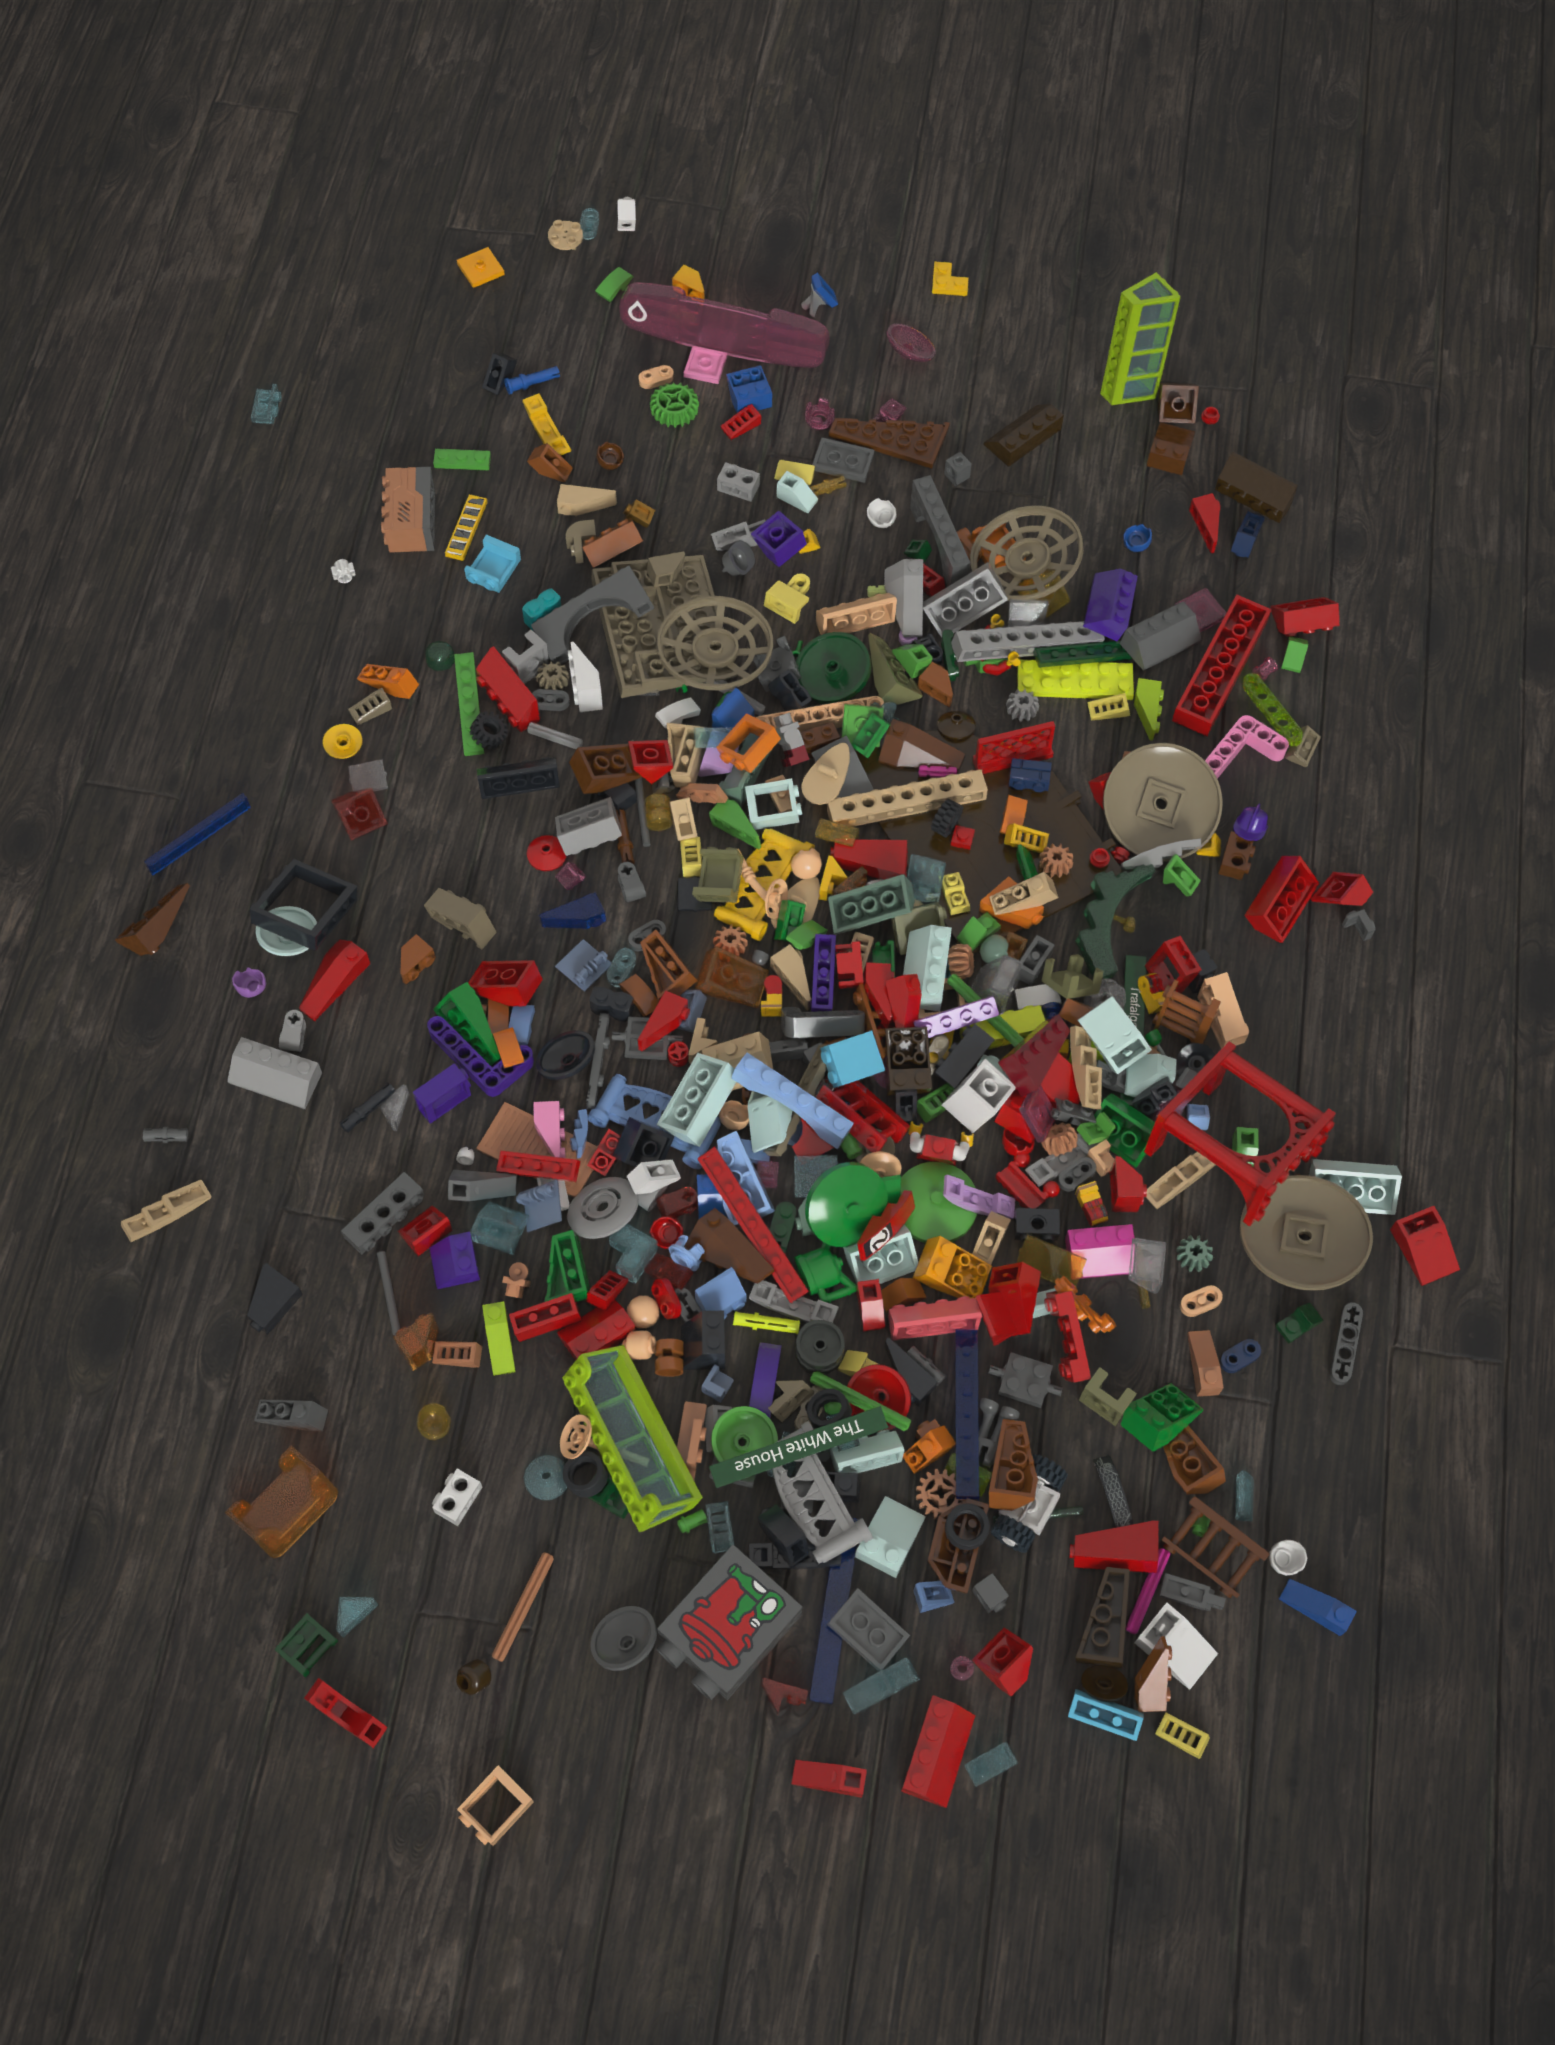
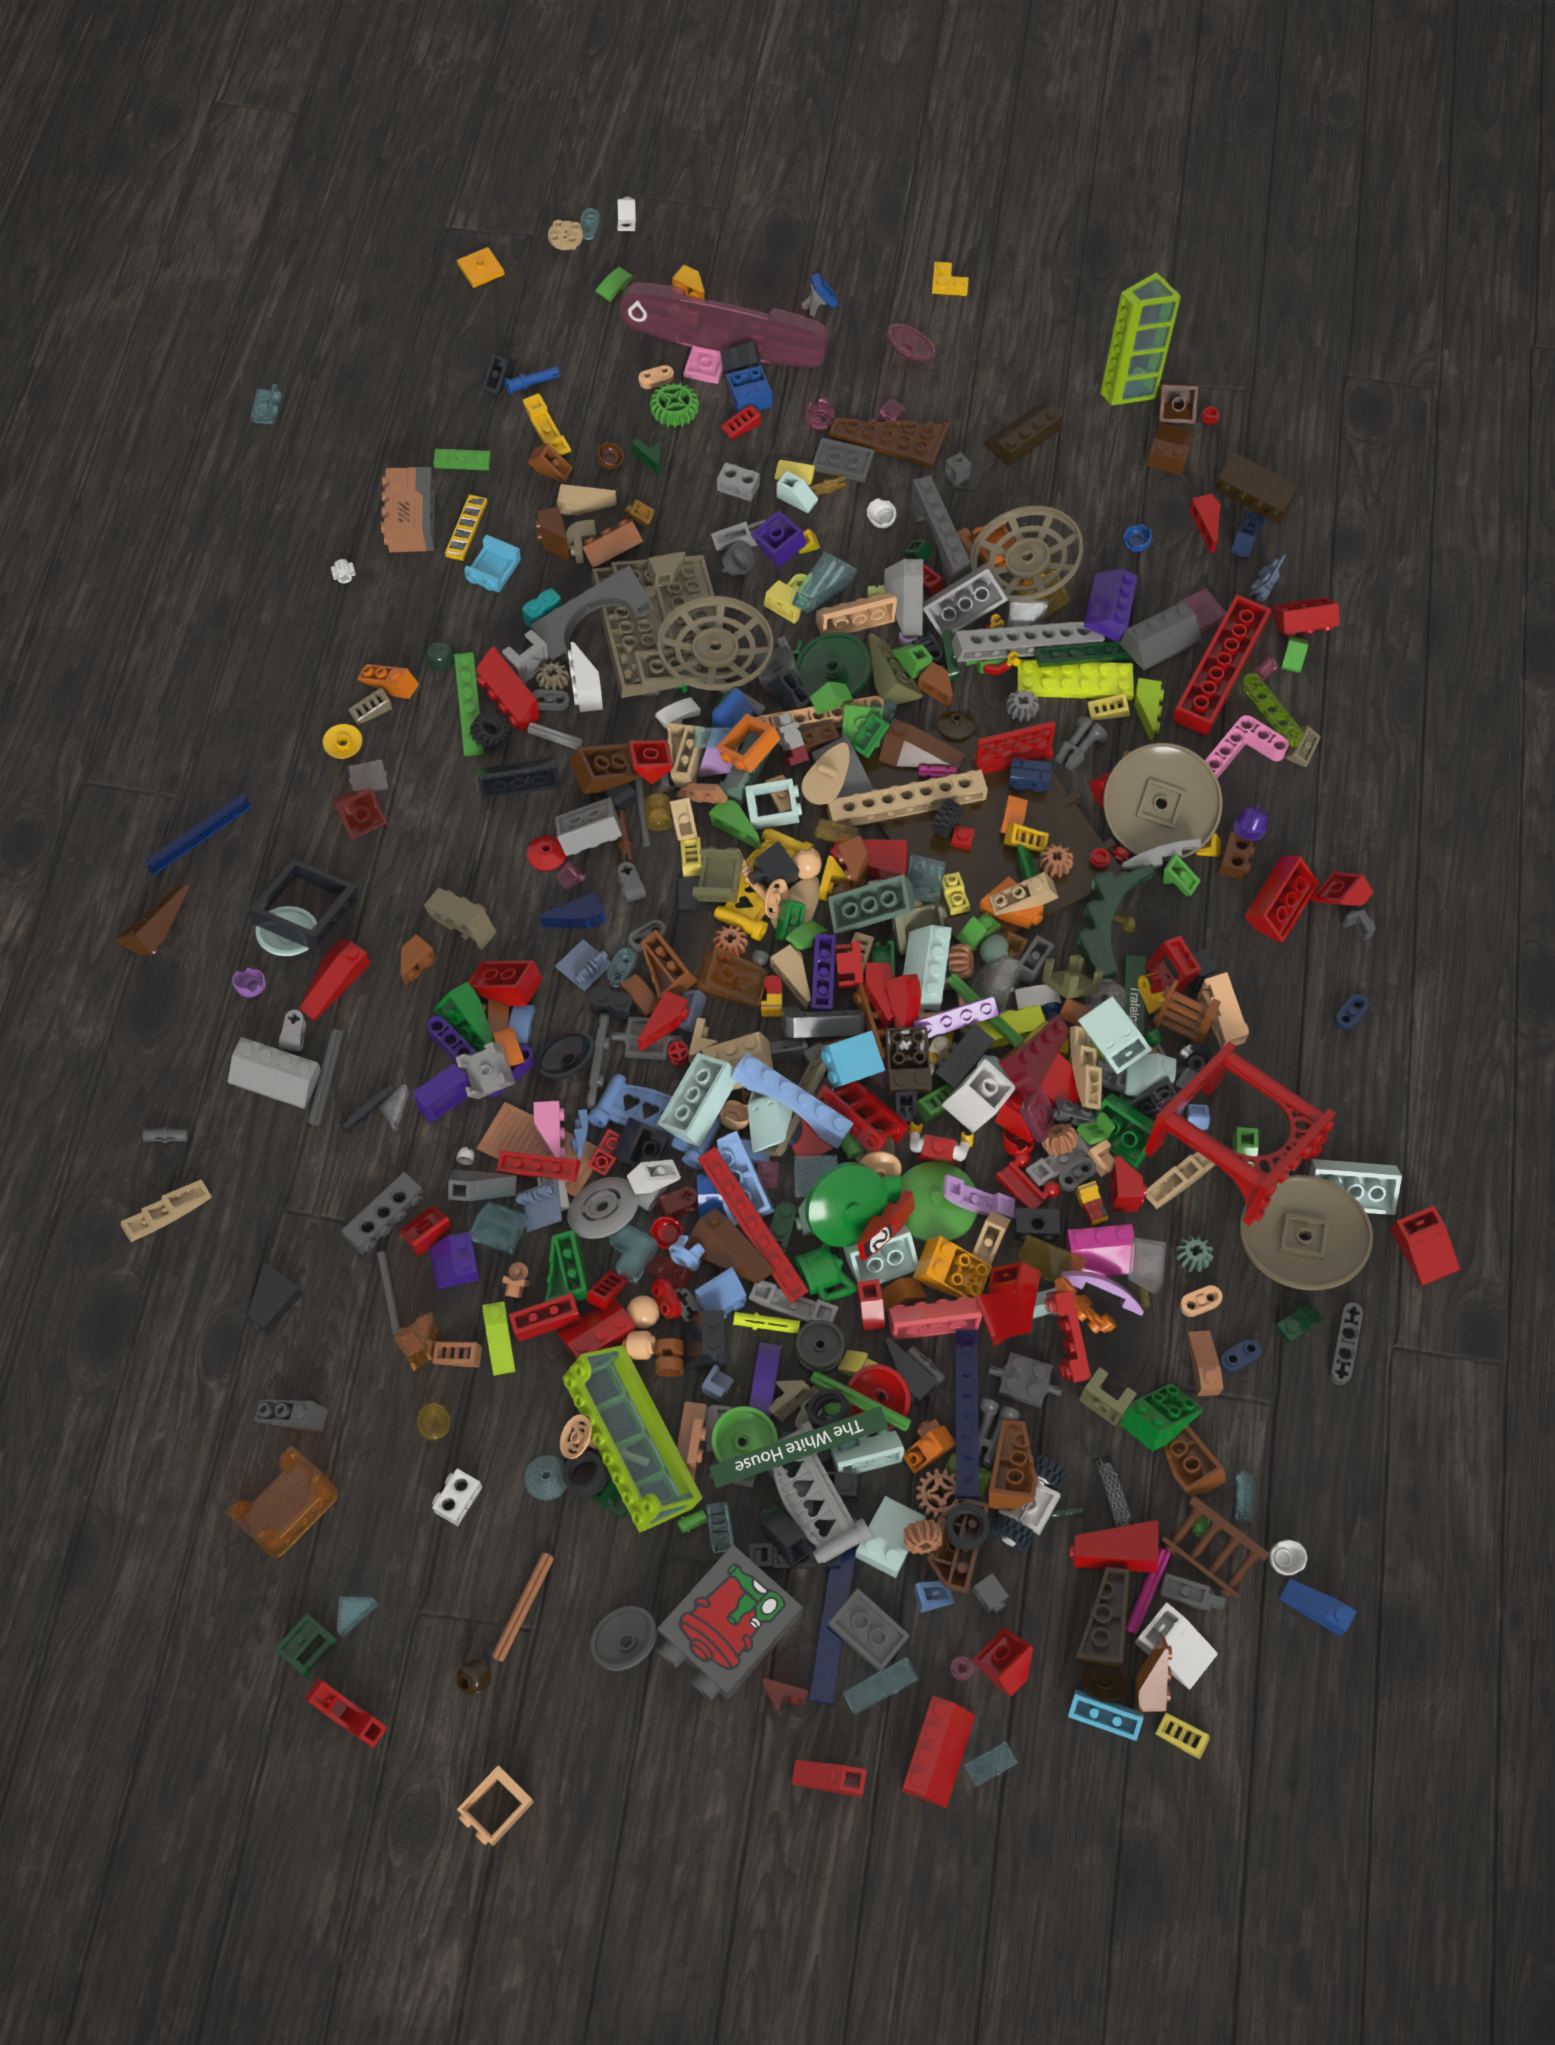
(325, 1077): none -> dark grey axle
(486, 1070): none -> light grey panel
(551, 532): none -> reddish brown slope
(649, 457): none -> dark green slope
(740, 357): none -> black brick
(773, 865): none -> black torso
(823, 582): none -> clear light blue slope
(830, 697): none -> bright green slope
(855, 857): none -> dark orange slope
(922, 1536): none -> nougat gear
(1069, 748): none -> dark grey piece
(1079, 1278): none -> lavender slope
(1267, 578): none -> sand blue hinge
(1350, 1013): none -> dark blue plate

